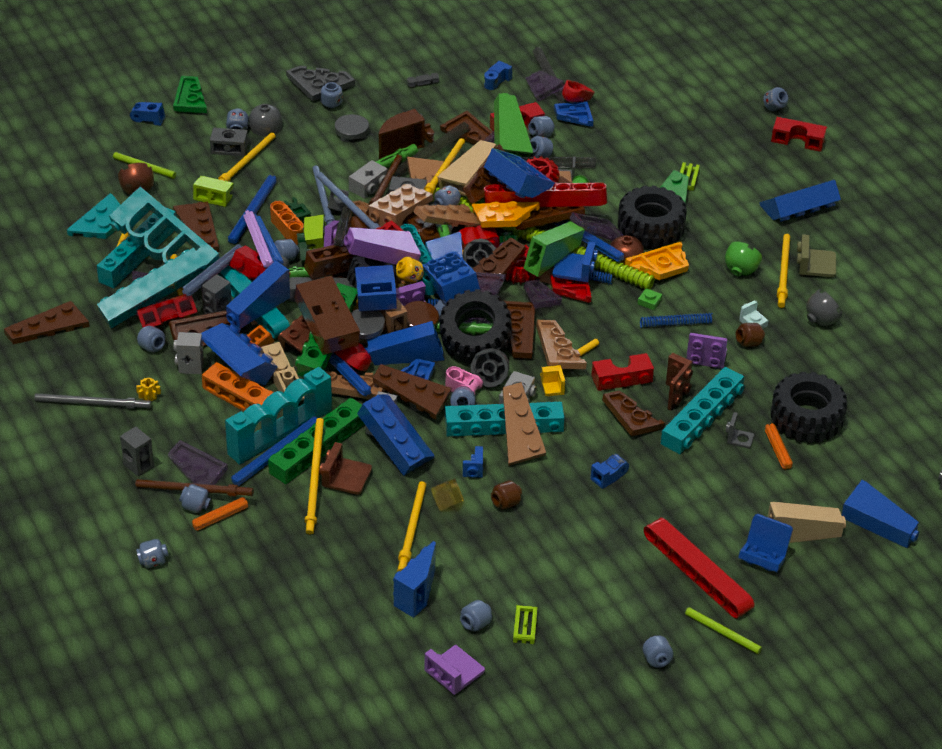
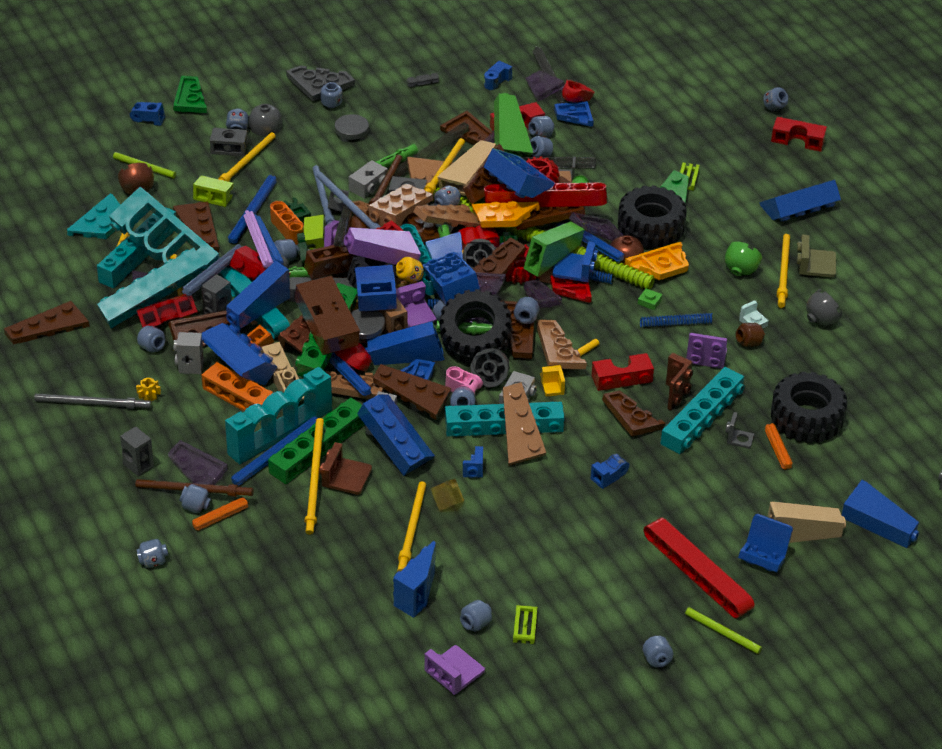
(403, 131): reddish brown piece -> none
(421, 312): reddish brown tile -> none
(506, 494): reddish brown head -> none
(526, 310): none -> sand blue head

